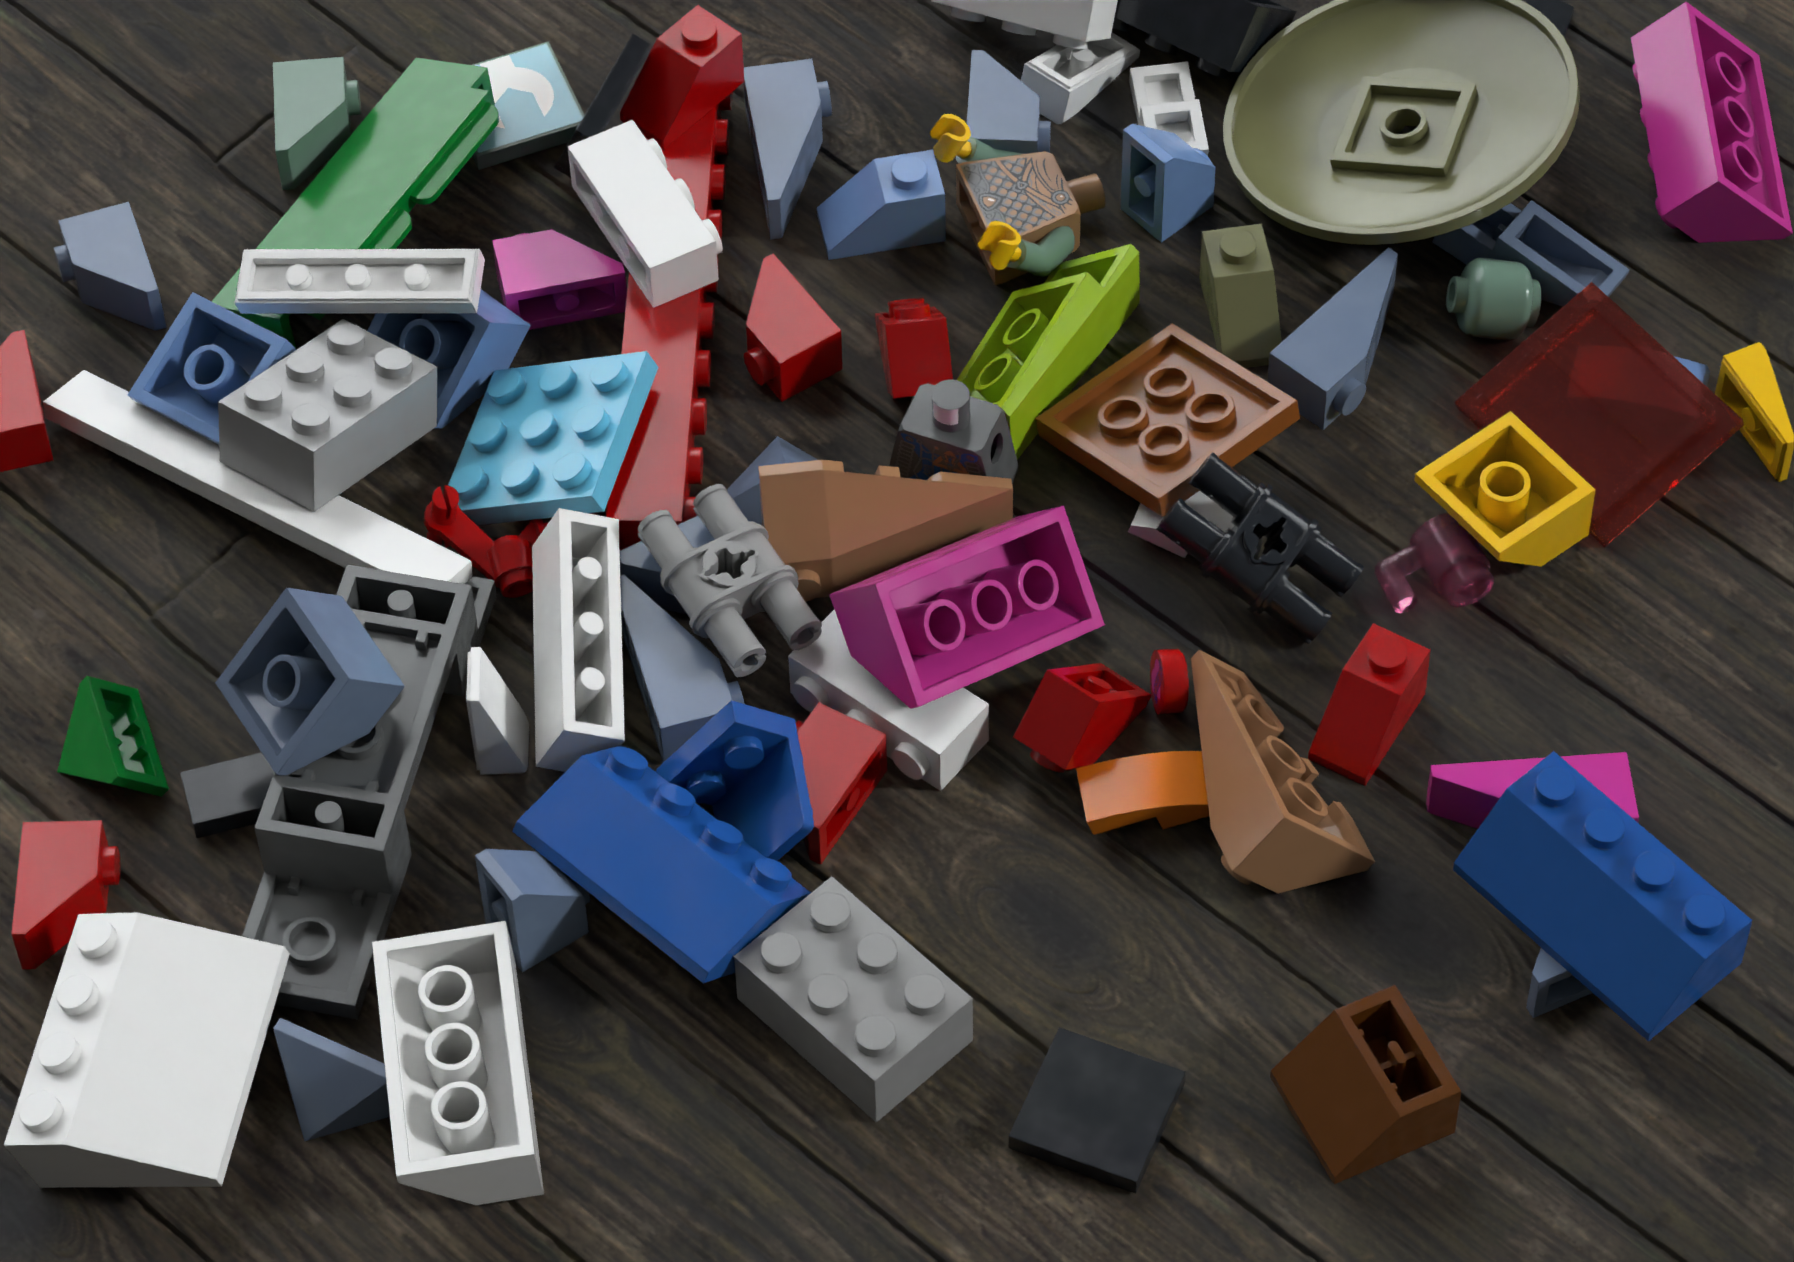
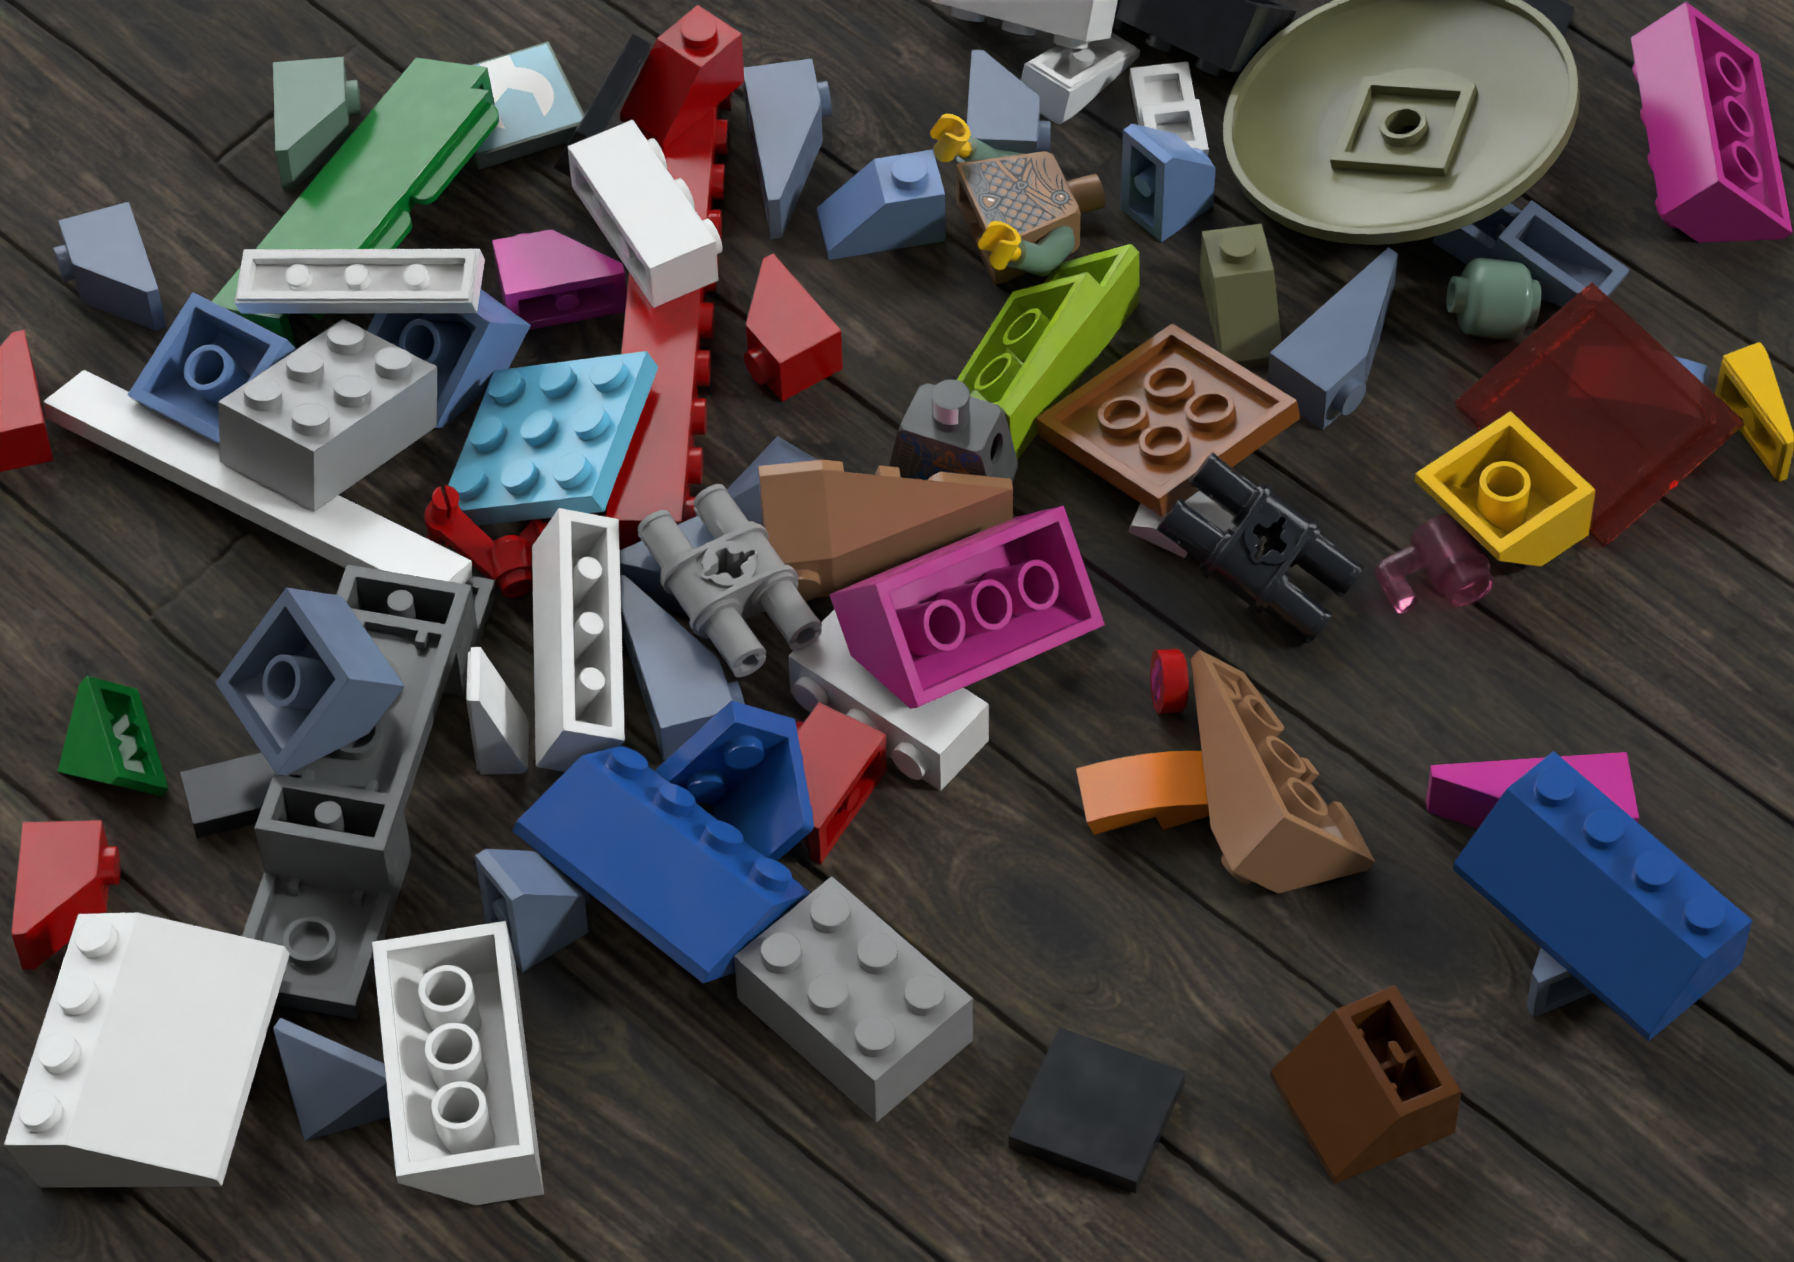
(913, 346): red slope -> none
(1078, 715): red slope -> none
(1371, 704): red slope -> none

